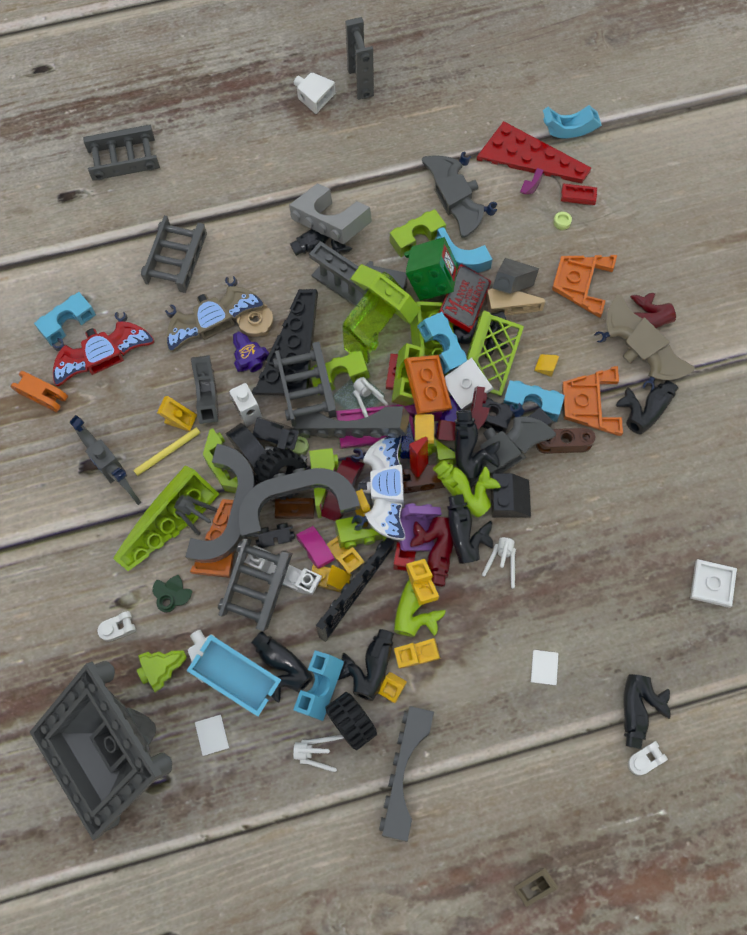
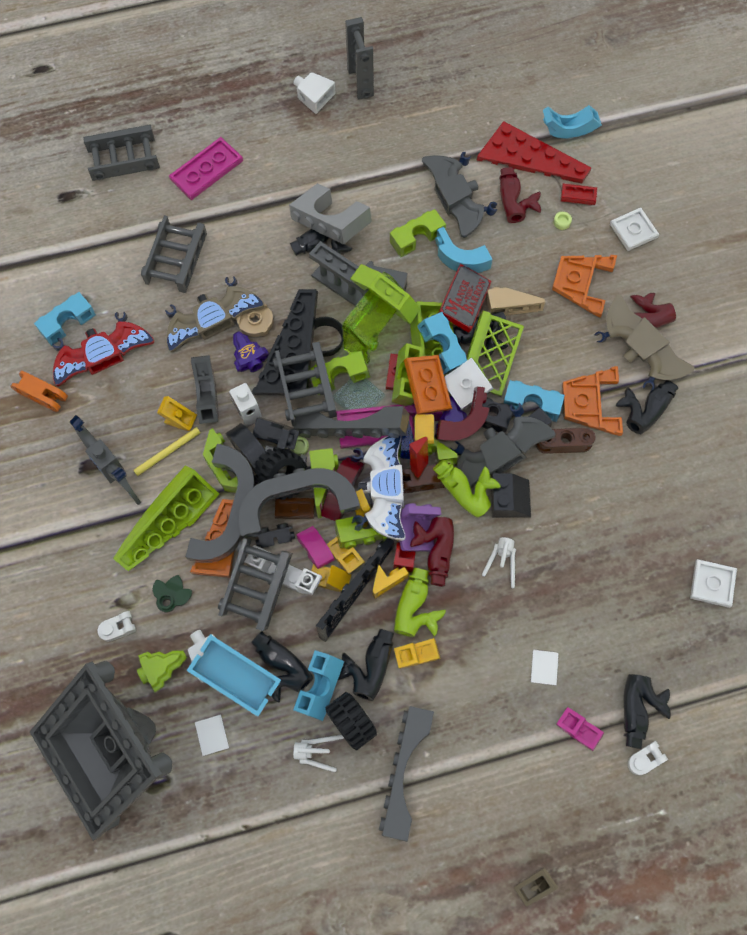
(185, 506): dark grey plant -> none
(206, 168): none -> dark pink tile
(328, 321): none -> black tyre
(364, 388): white plant -> none
(384, 583): none -> yellow slope
(392, 687): yellow slope -> none
(421, 582): yellow slope -> none
(431, 268): green container -> none
(460, 527): black piece -> none
(465, 441): black piece -> none
(510, 191): none -> dark red piece
(514, 276): dark grey slope -> none
(530, 187): magenta slope -> none
(546, 364): yellow slope -> none
(580, 729): none -> dark pink slope
(634, 229): none -> white plate

